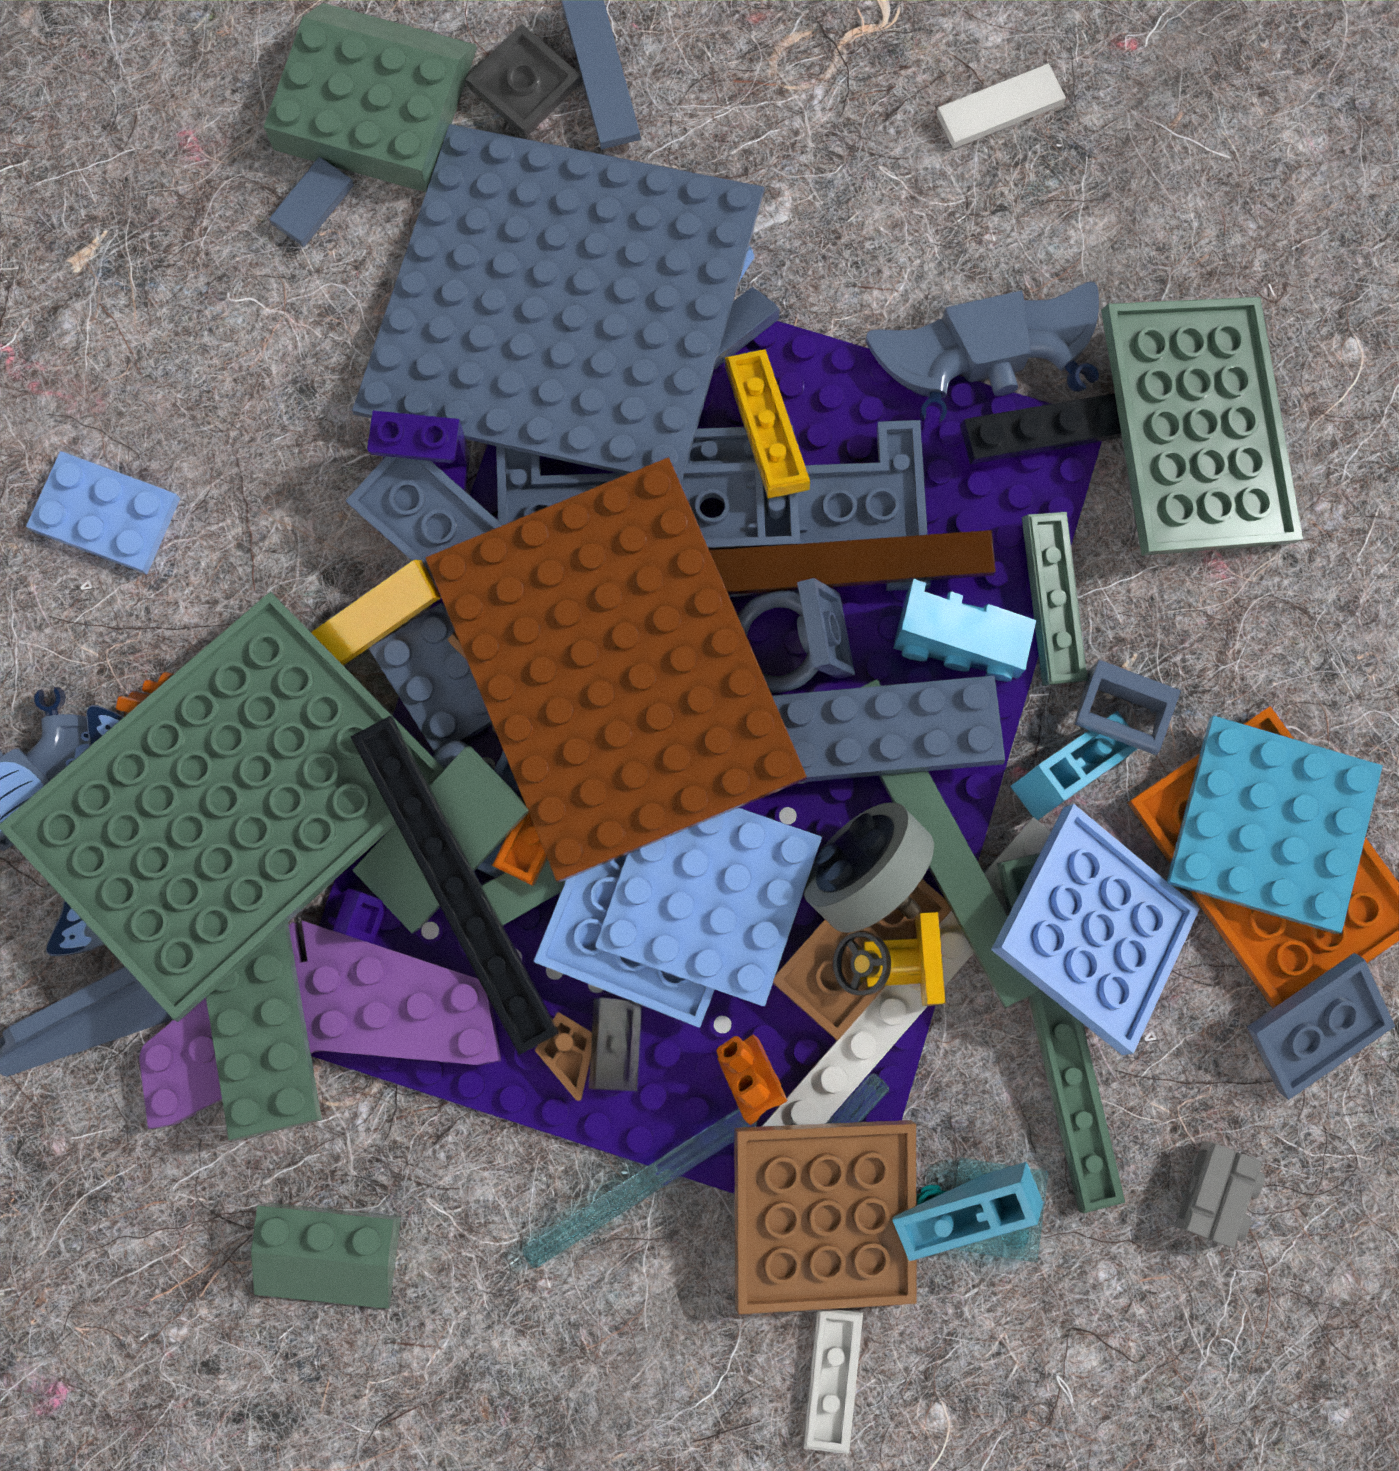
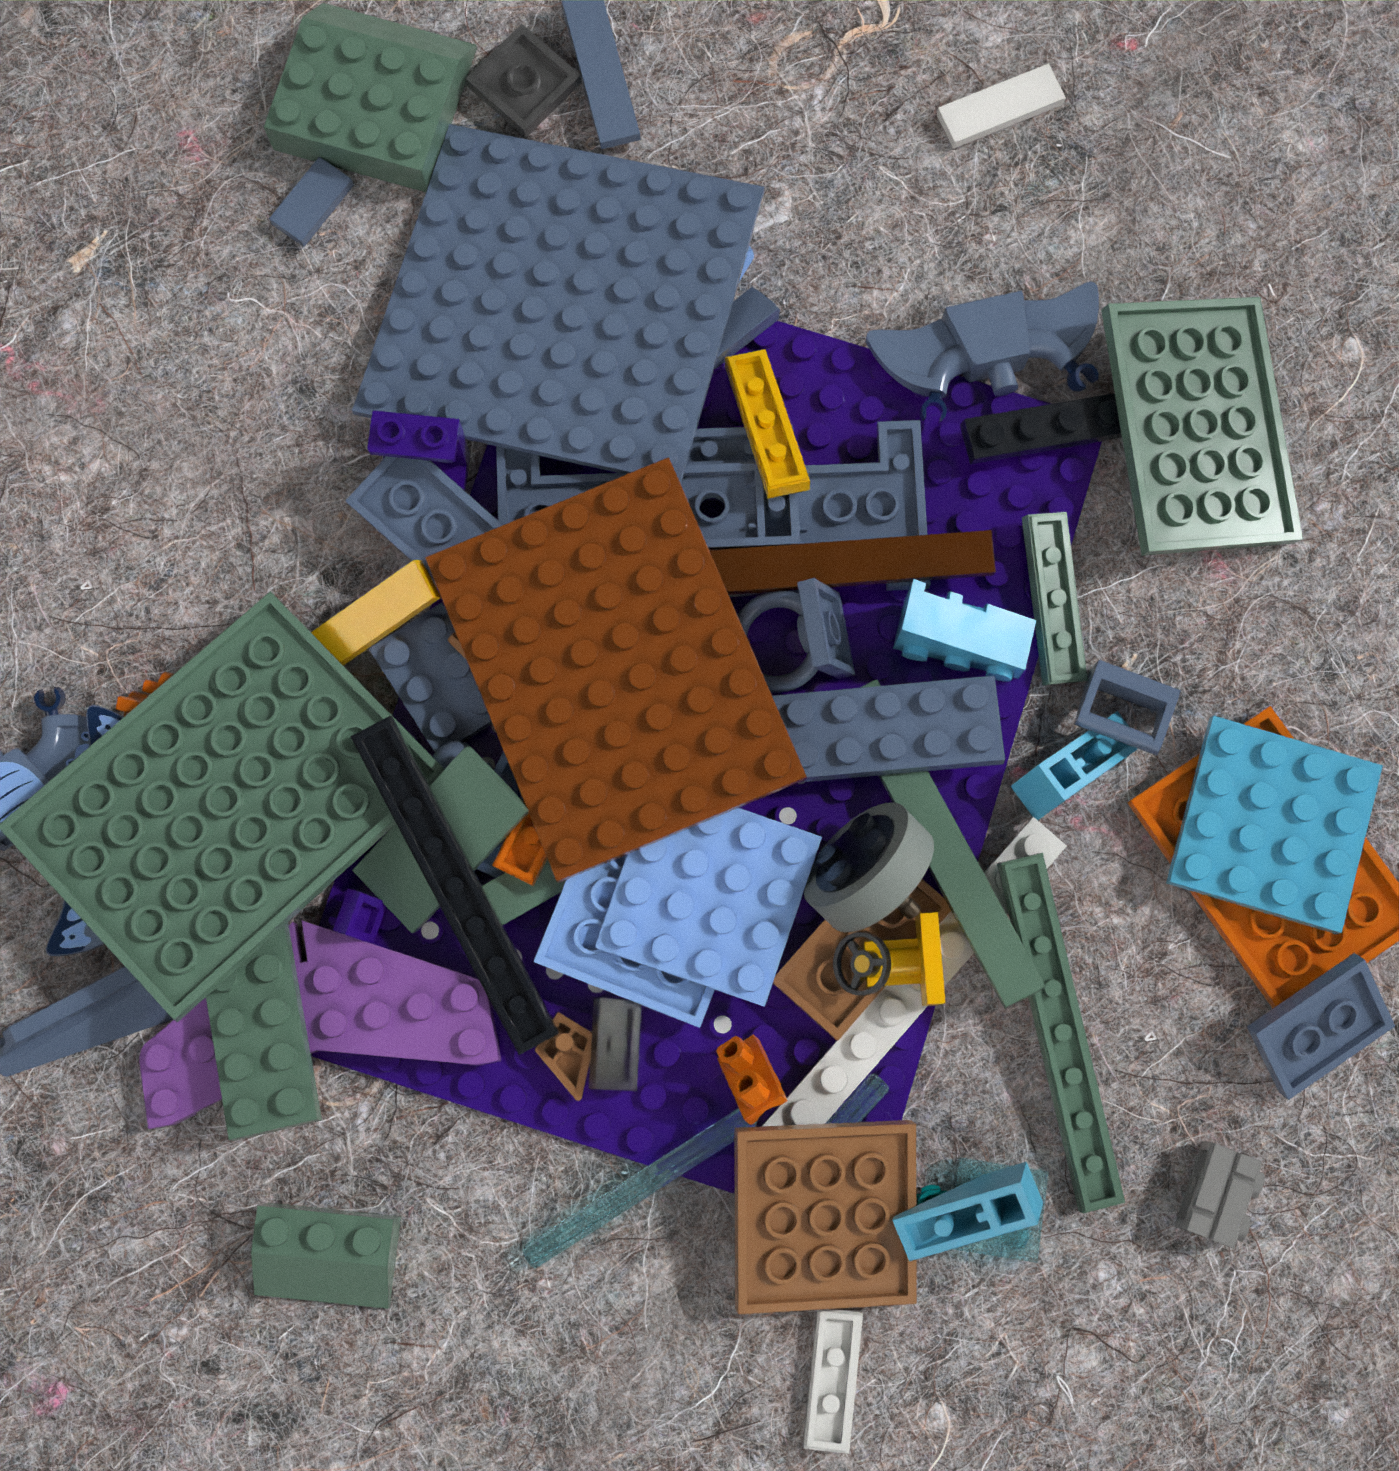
(103, 512): light blue plate -> none
(1096, 930): light blue plate -> none

